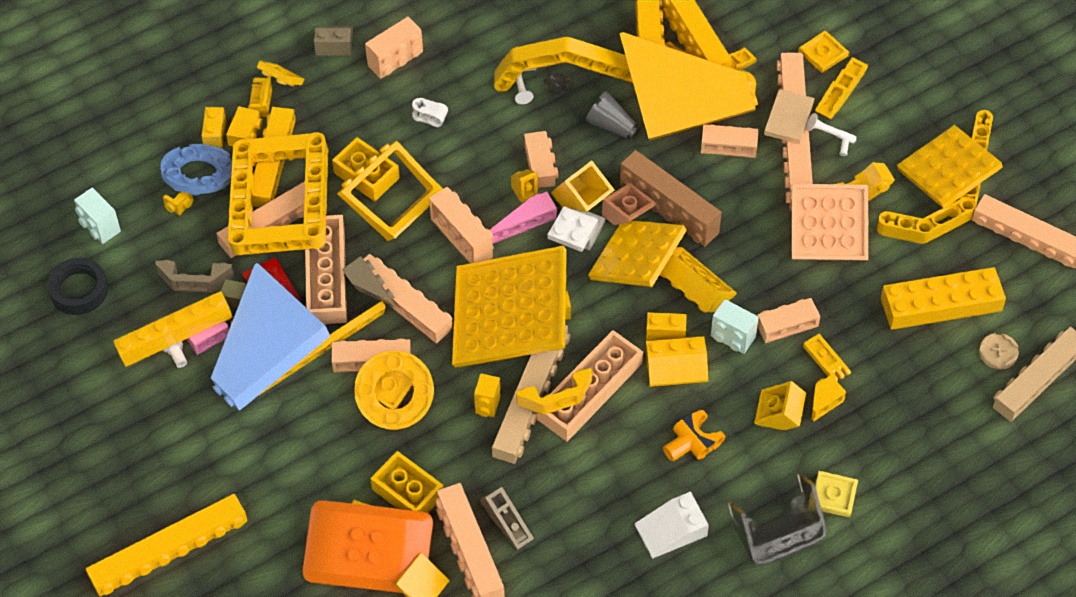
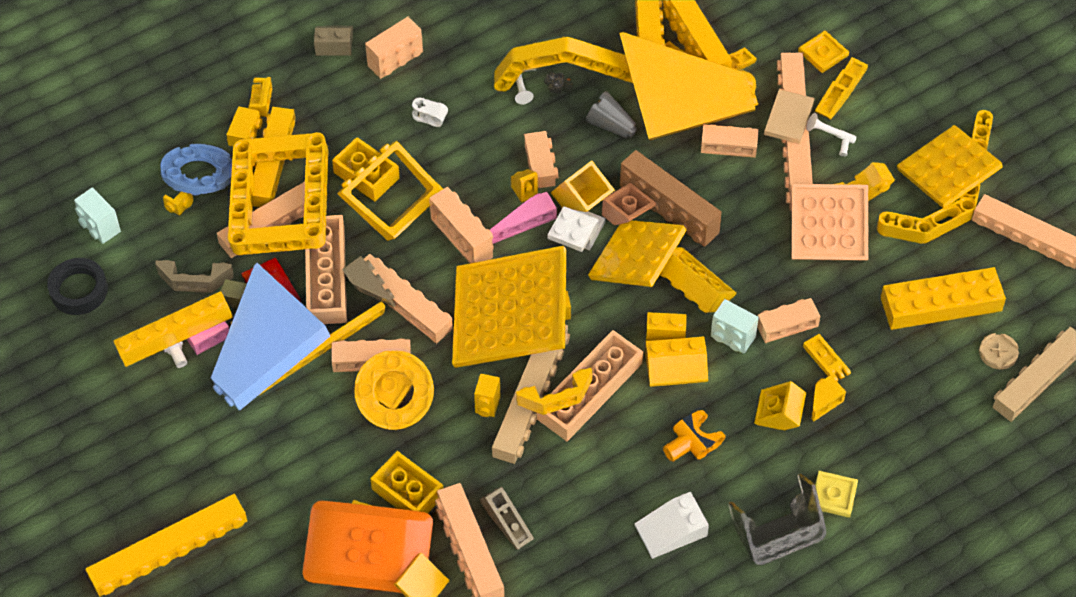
(214, 126): yellow brick -> none
(283, 75): yellow plate -> none

